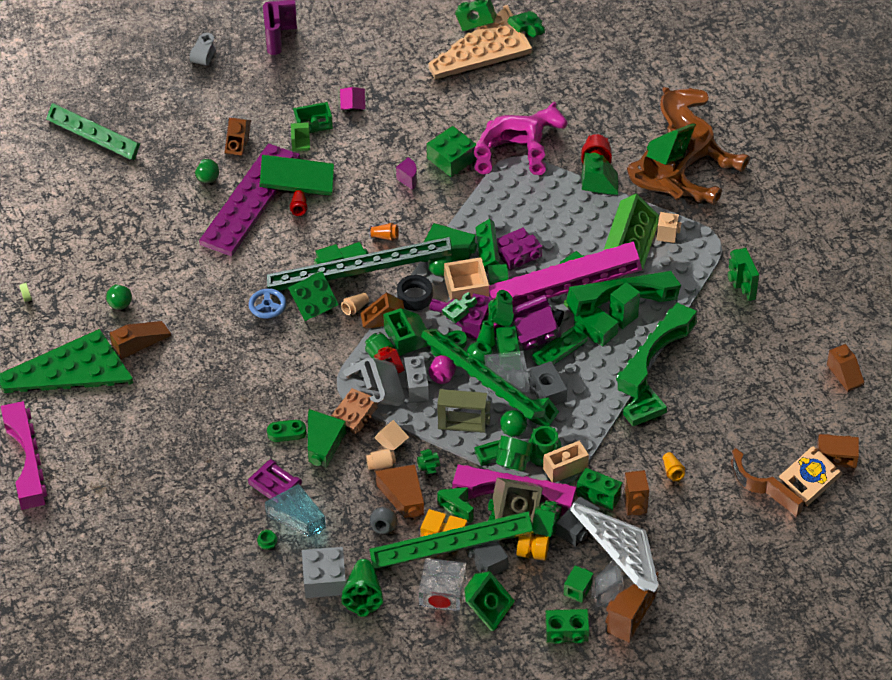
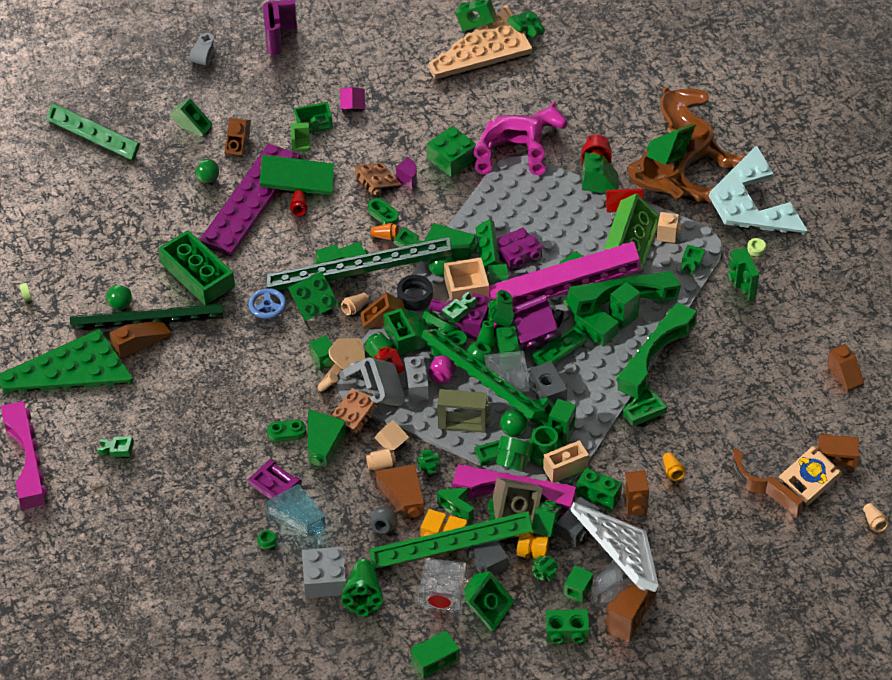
(117, 447): none -> green plate
(155, 314): none -> dark green plate
(191, 118): none -> green slope
(196, 267): none -> green brick
(319, 352): none -> green brick
(342, 352): none -> light nougat piece
(375, 177): none -> nougat hinge
(383, 211): none -> green plate
(406, 238): none -> green plate
(434, 319): none -> green plate
(434, 654): none -> green brick
(544, 568): none -> green gear
(563, 420): none -> green brick
(614, 197): none -> red slope
(692, 258): none -> green plate
(738, 208): none -> light aqua wing
(756, 247): none -> yellowish green tile
(877, 520): none -> light nougat cone

